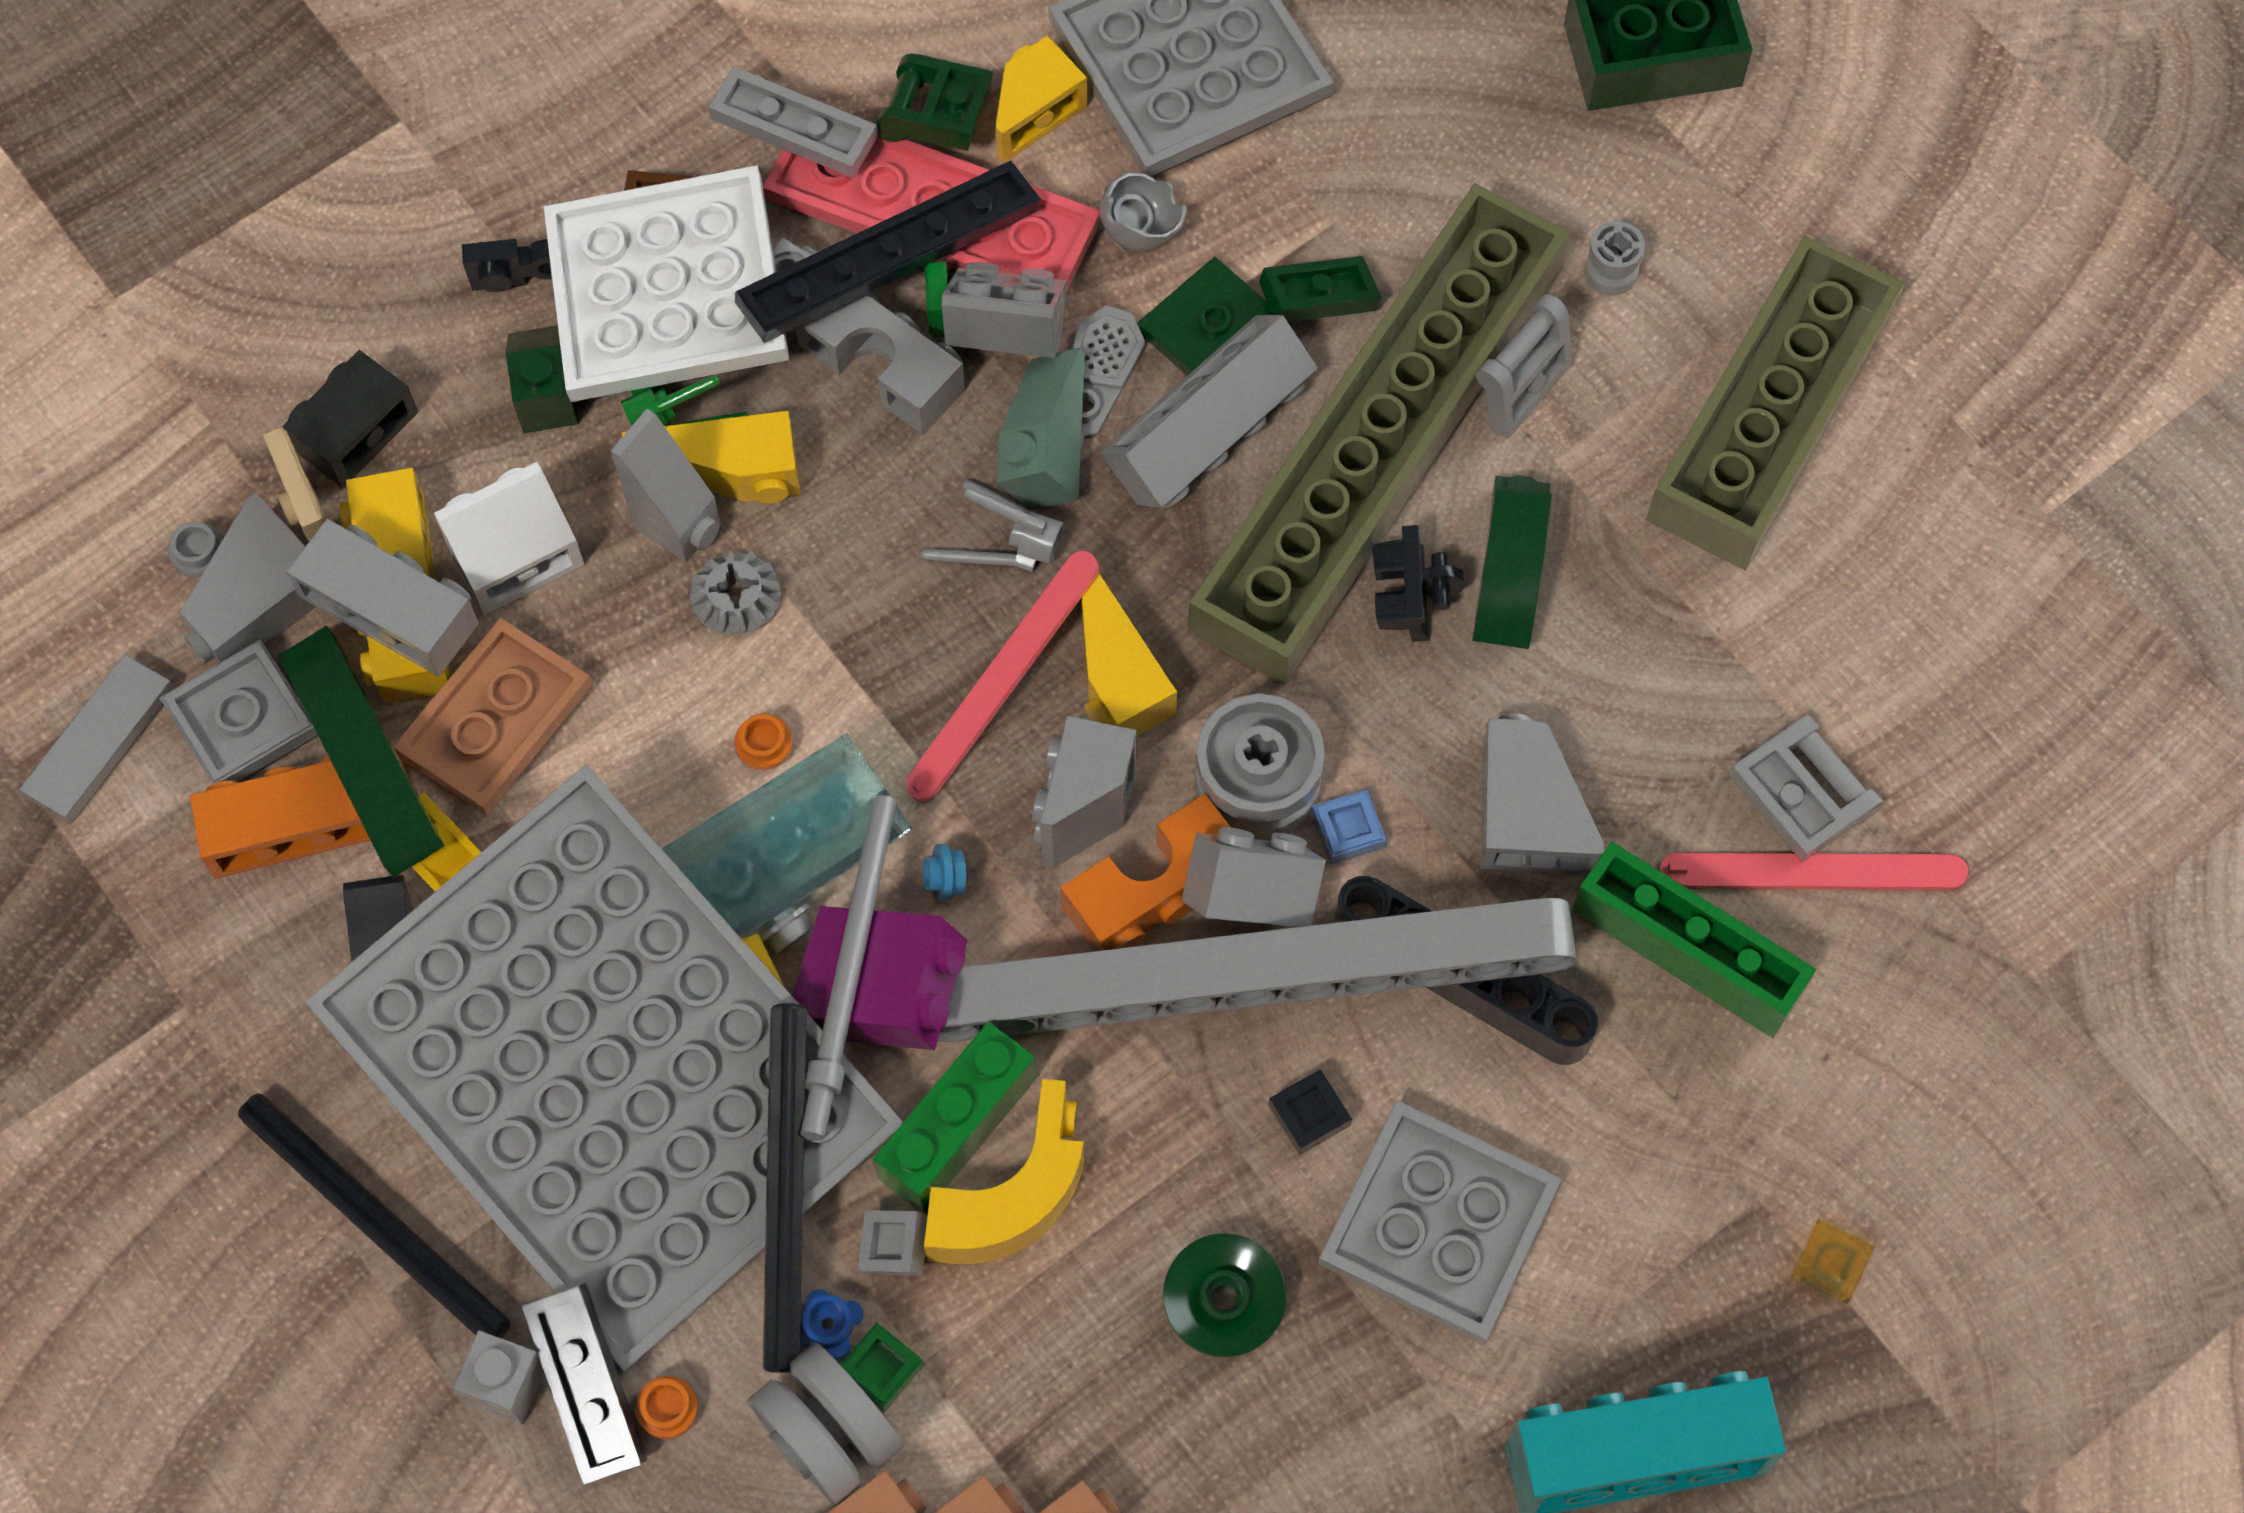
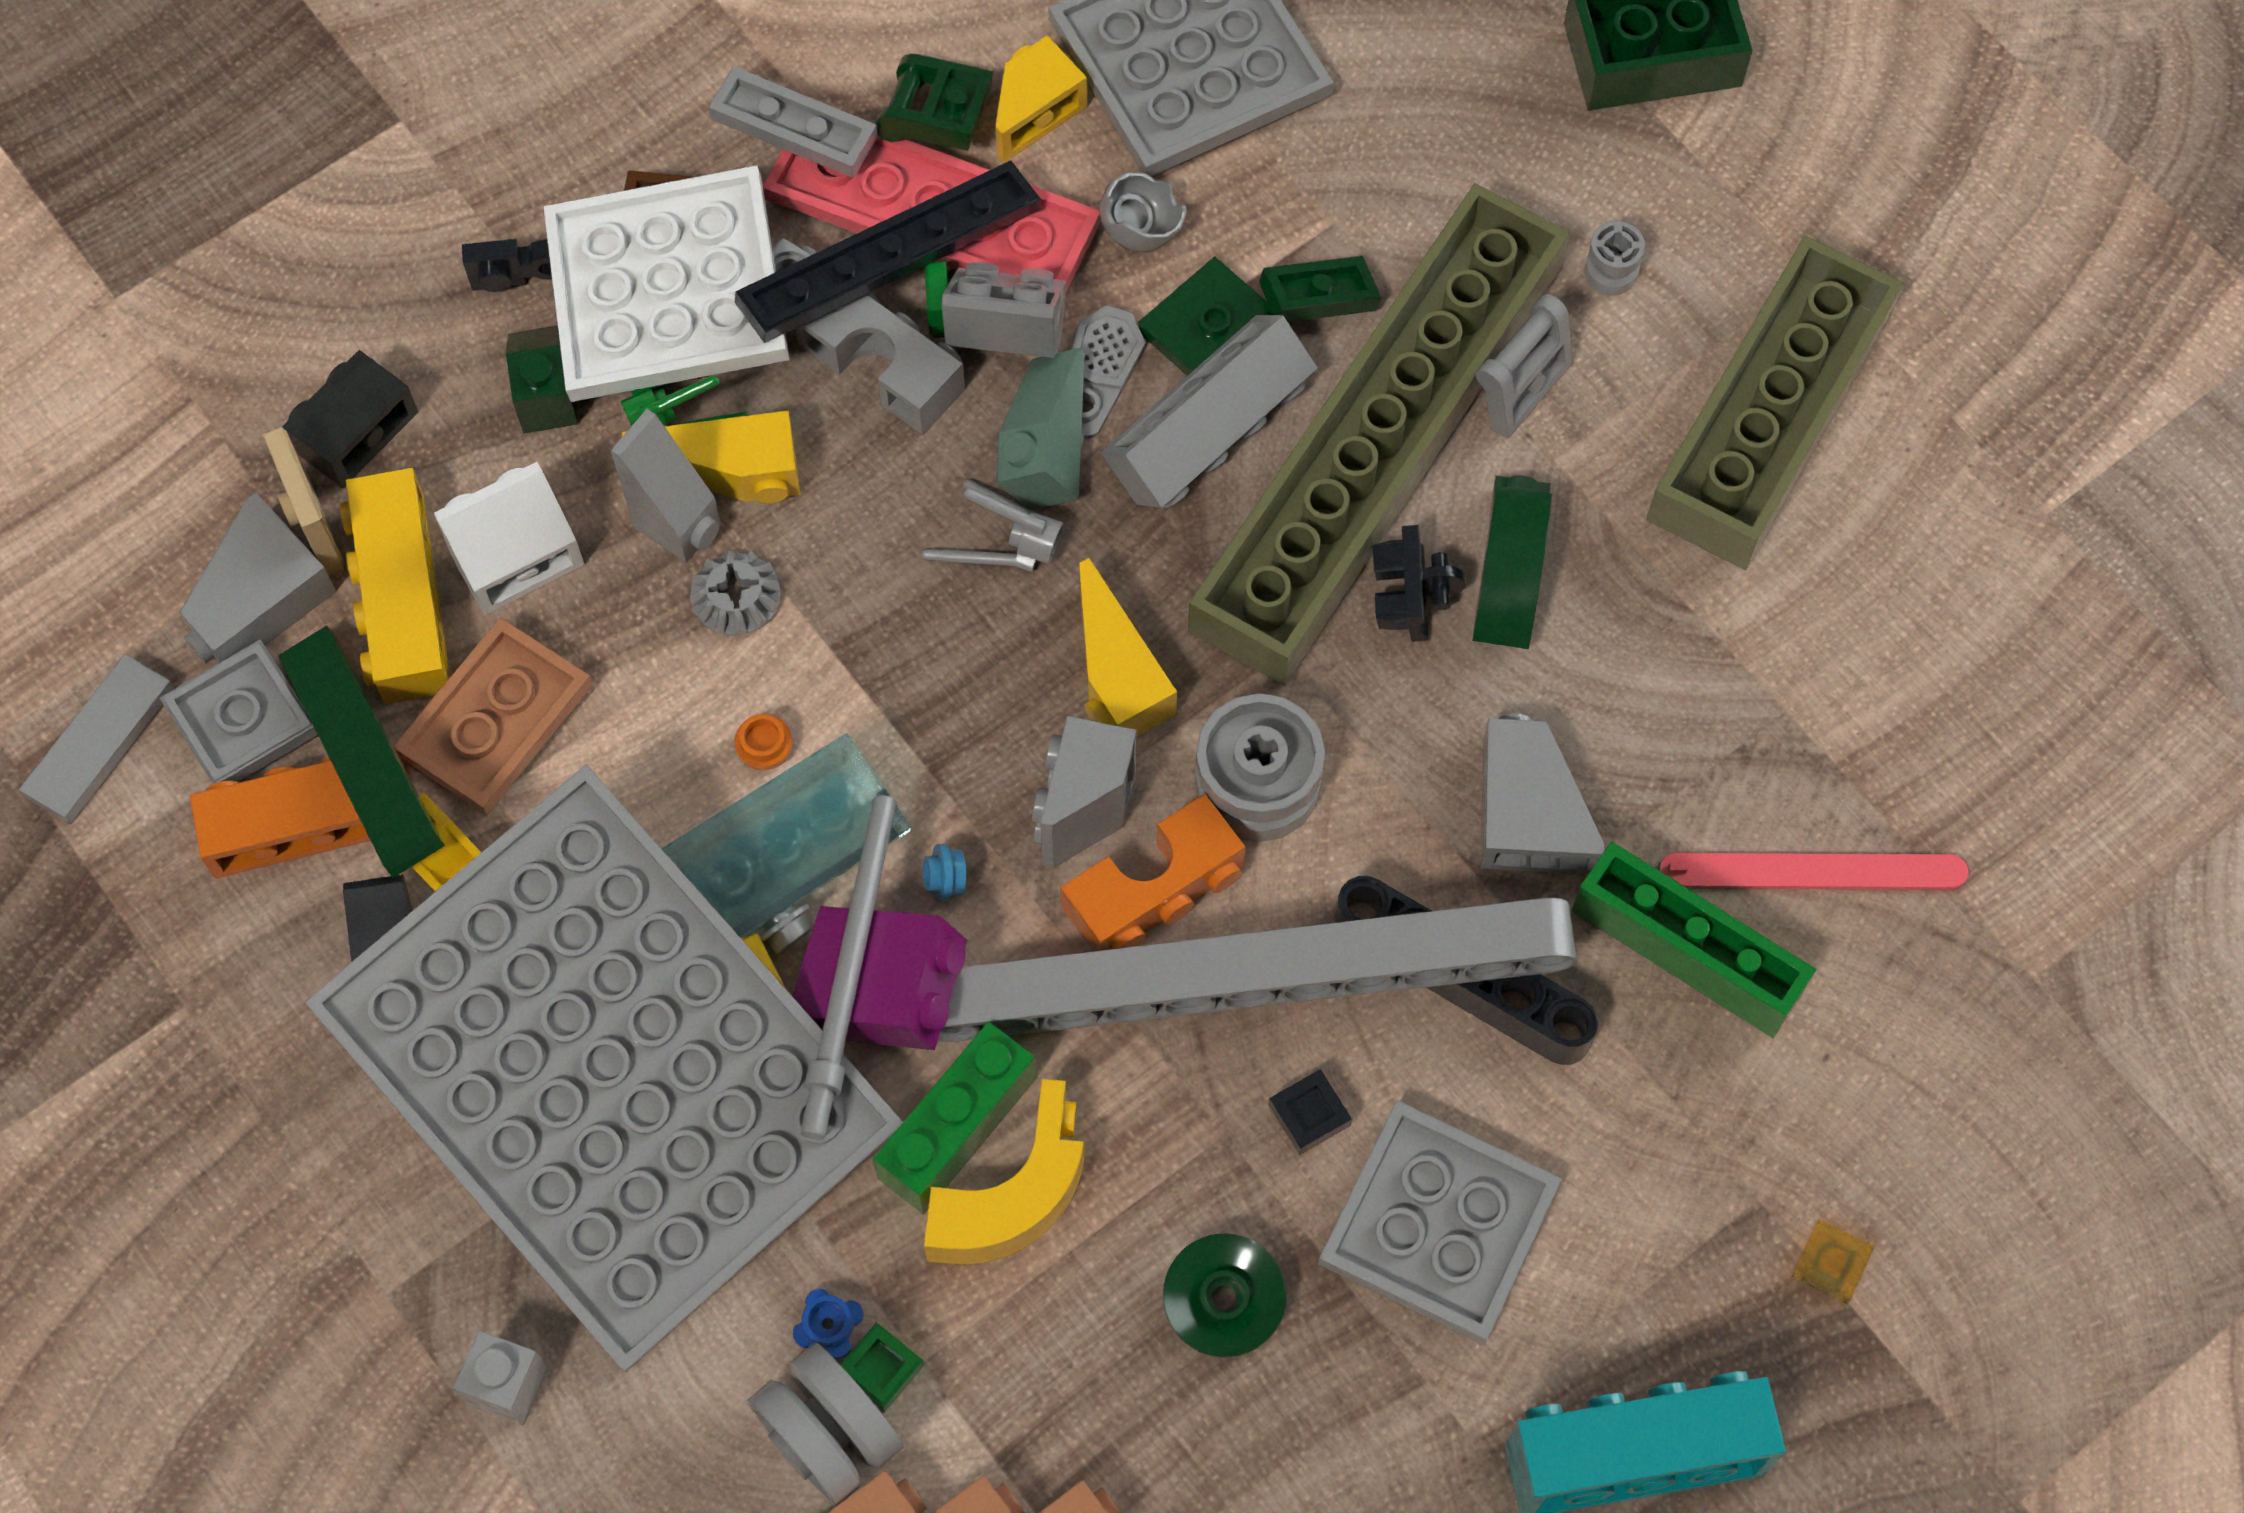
(193, 547): light grey plate -> none
(372, 1217): black axle -> none
(384, 596): light grey brick -> none
(584, 1383): plate -> none
(666, 1407): orange plate -> none
(784, 1187): black axle -> none
(893, 1243): light grey plate -> none
(1002, 676): coral piece -> none
(1253, 878): light grey brick -> none
(1348, 826): medium blue tile -> none
(1793, 798): light grey plate -> none

